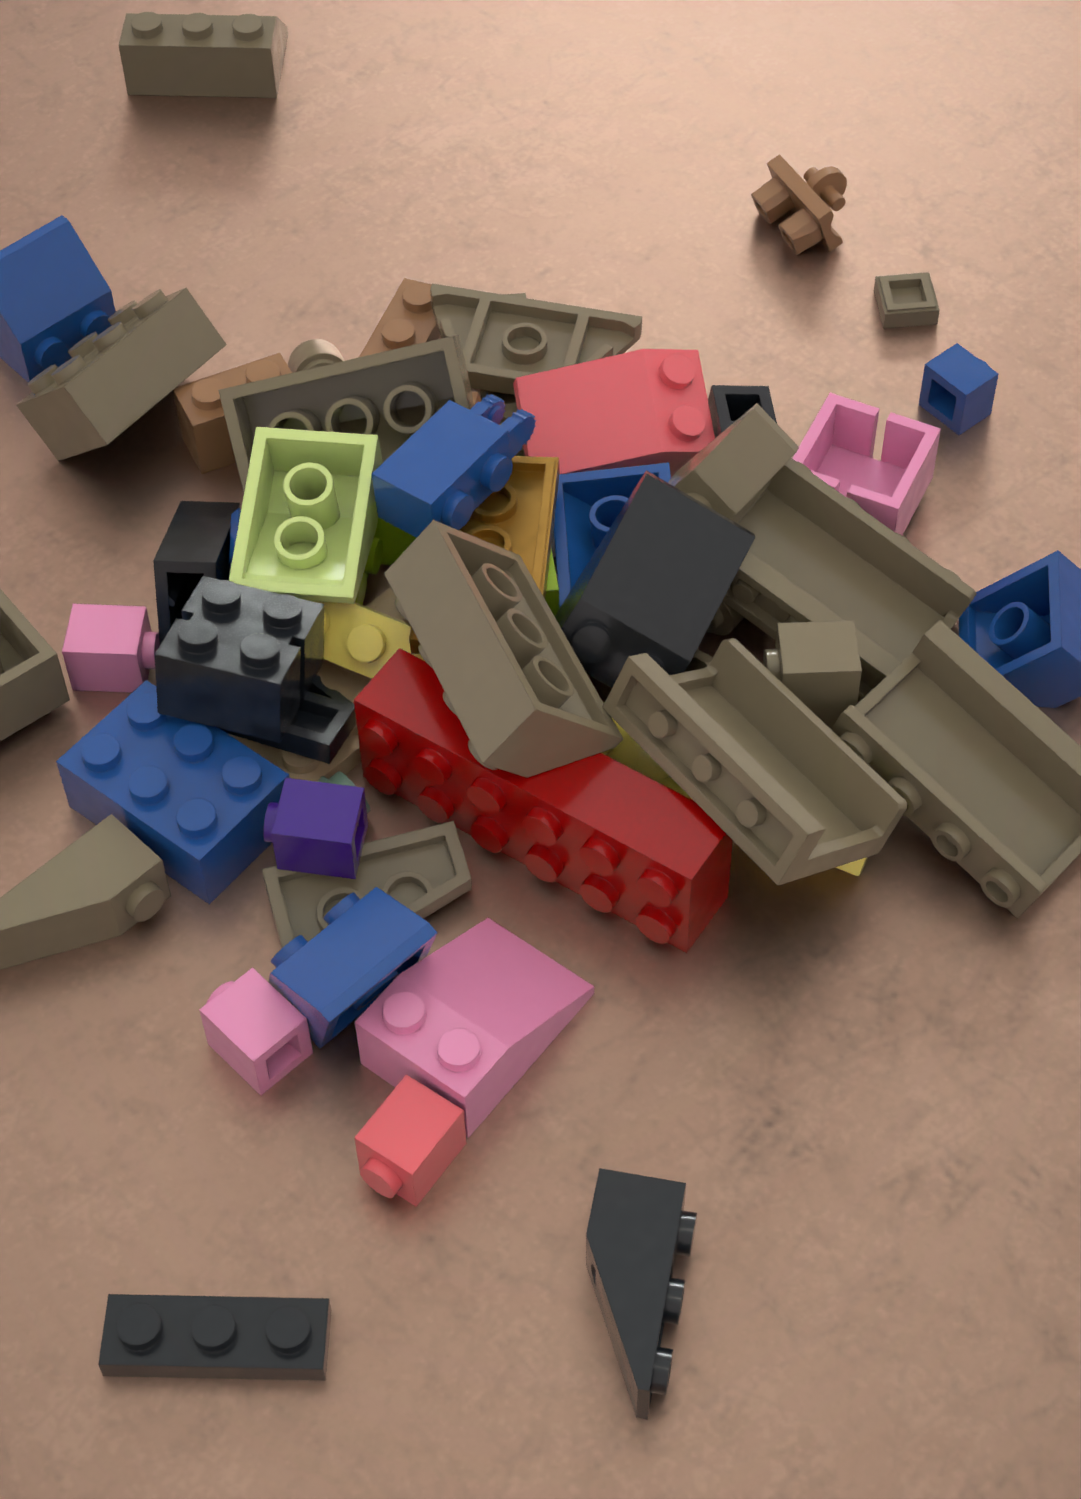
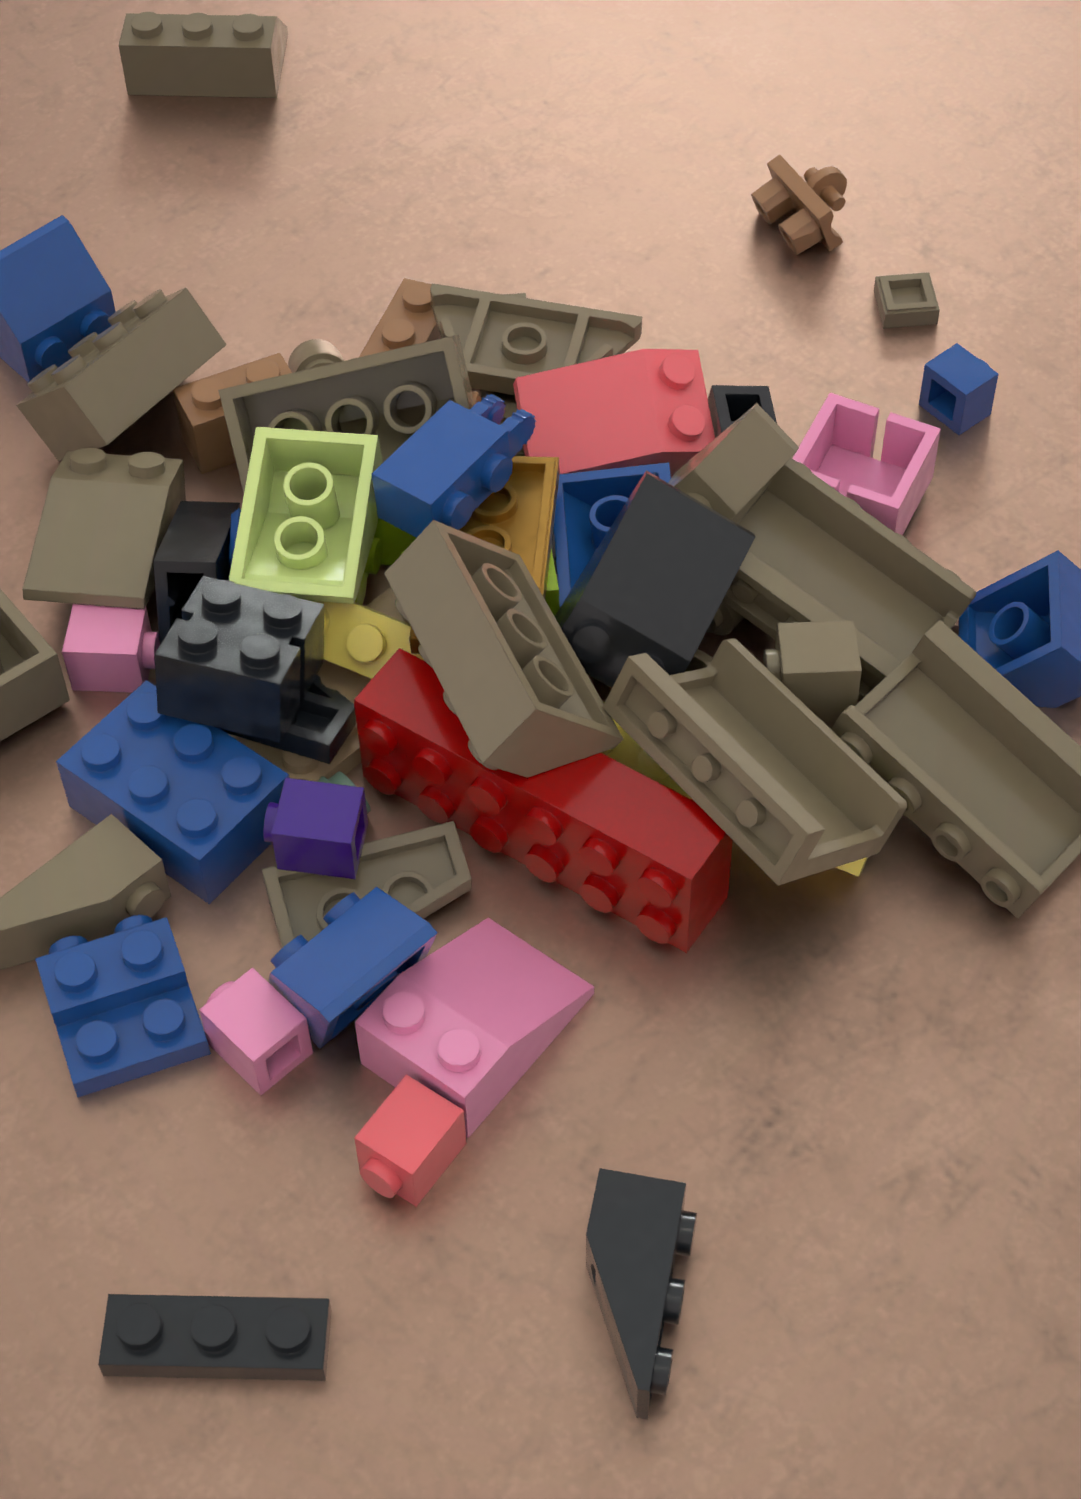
(103, 528): none -> dark tan slope
(121, 1004): none -> blue plate

